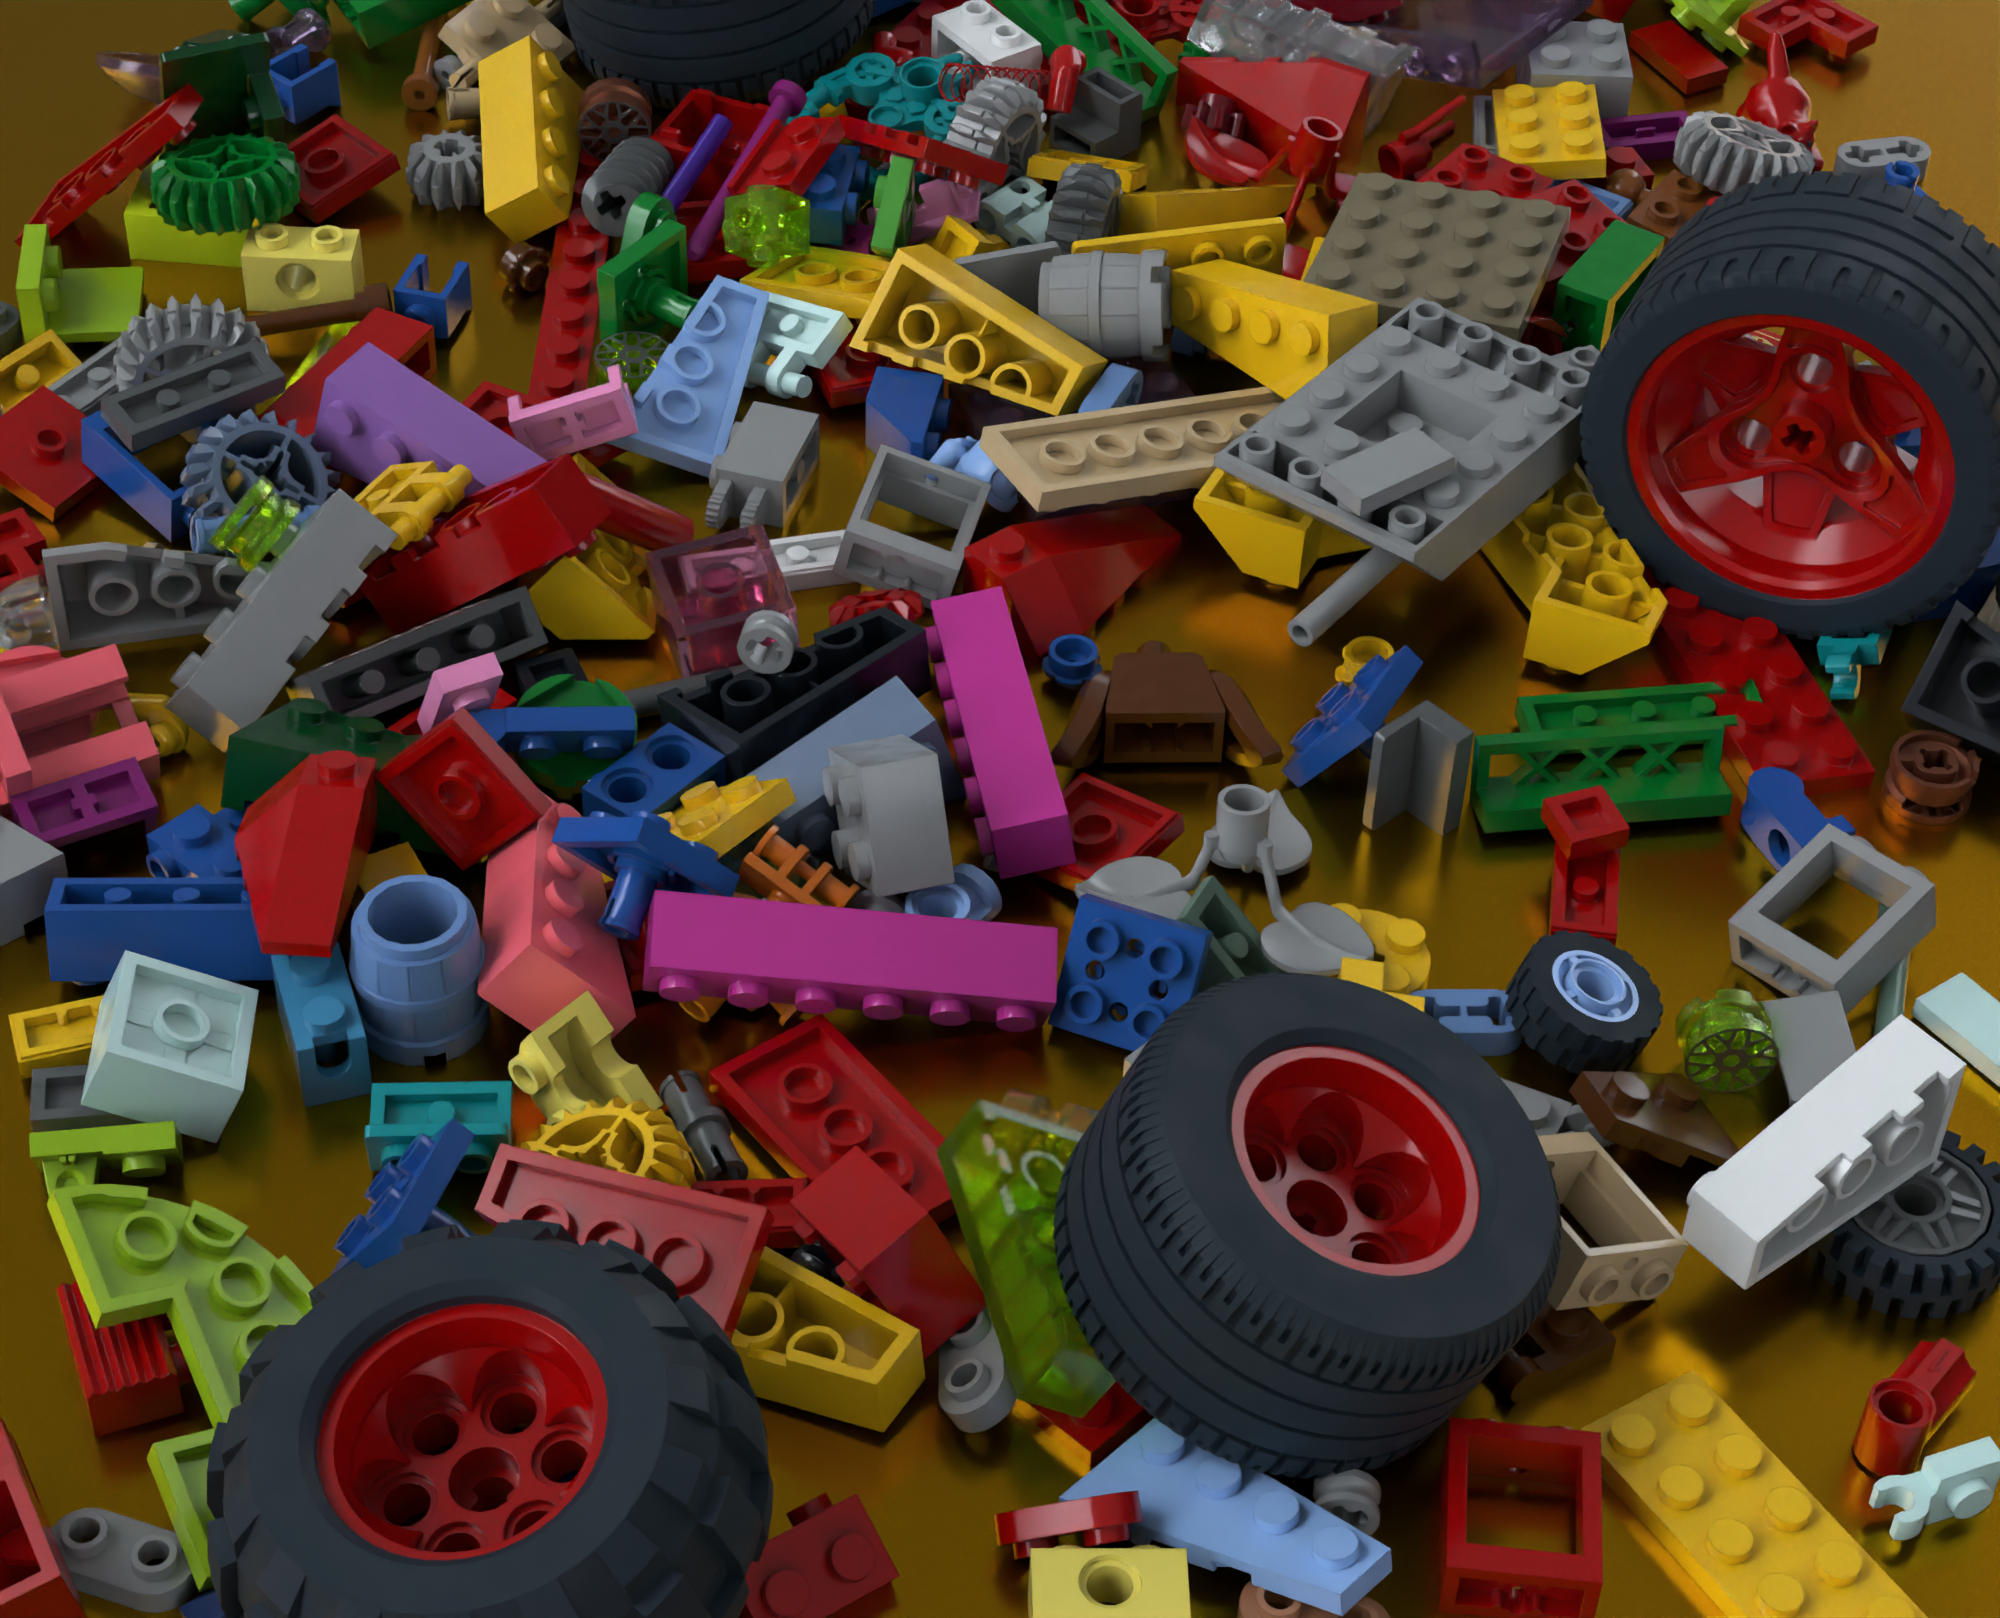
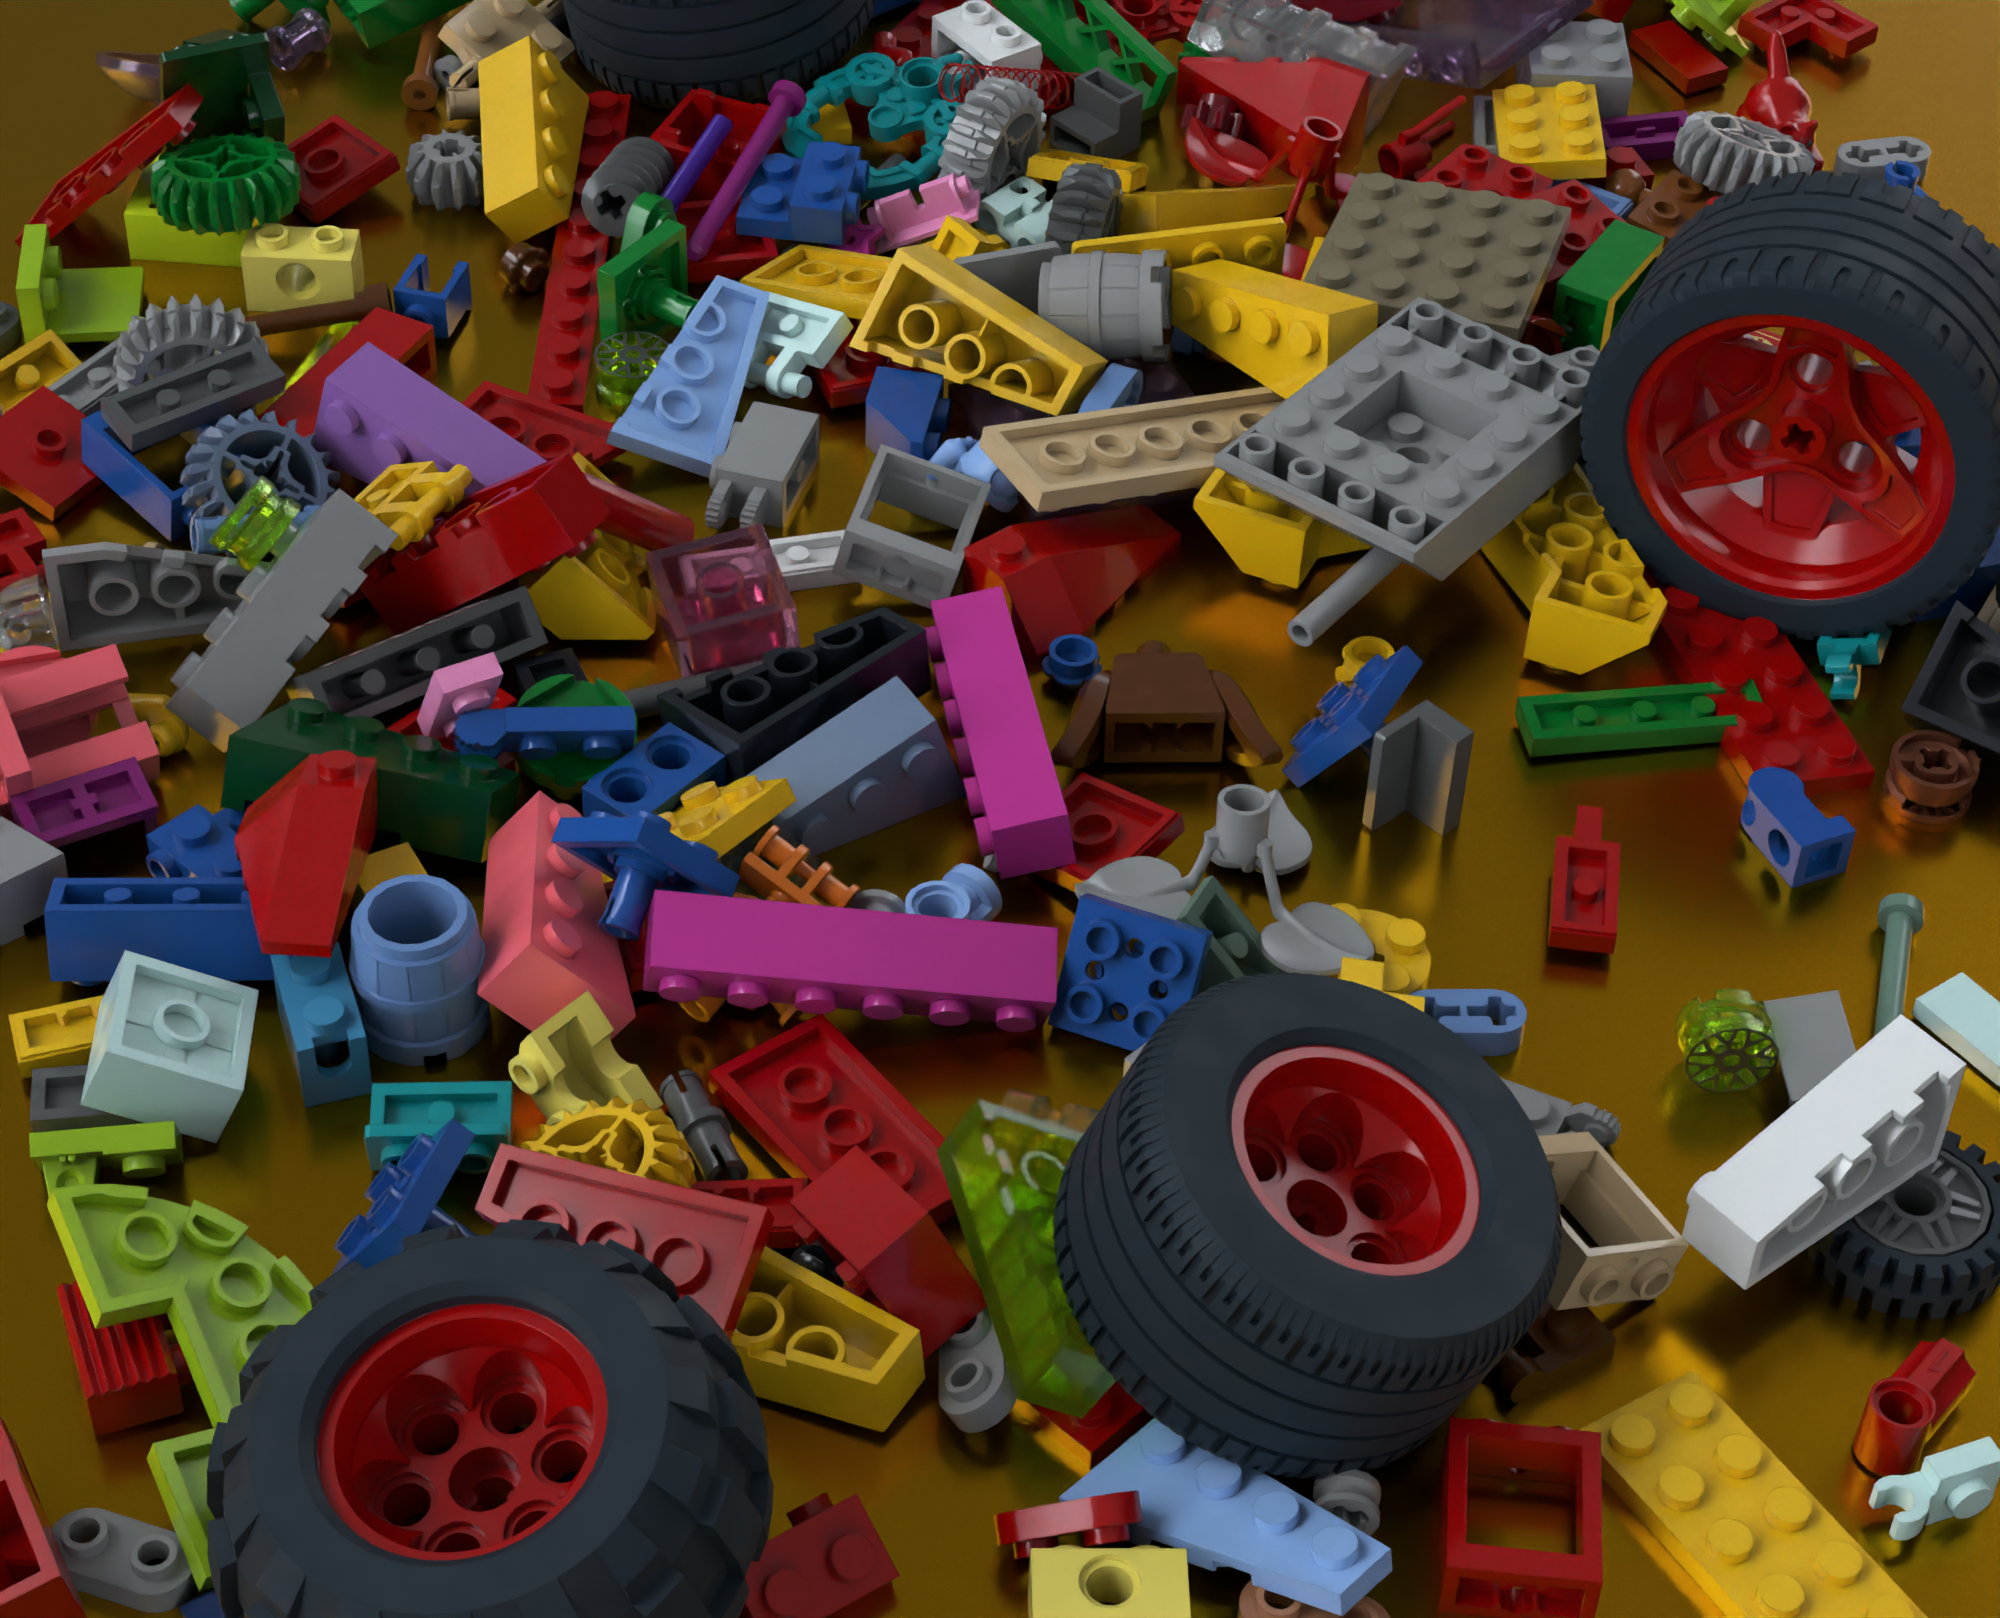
(304, 90): blue window -> none
(463, 789): red plate -> none
(575, 419): bright pink hinge -> none
(608, 98): copper wheel -> none
(766, 225): clear neon green brick -> none
(779, 653): light grey bush -> none
(789, 155): red plate -> none
(889, 815): light grey brick -> none
(896, 207): bright green wing -> none
(901, 601): red gear -> none
(932, 156): red wing -> none
(1065, 68): red arm -> none
(1387, 471): light grey tile -> none
(1583, 1003): black wheel -> none
(1585, 822): red plate -> none
(1639, 791): green fence -> none
(1653, 1115): reddish brown wing -> none
(1800, 968): light grey window -> none

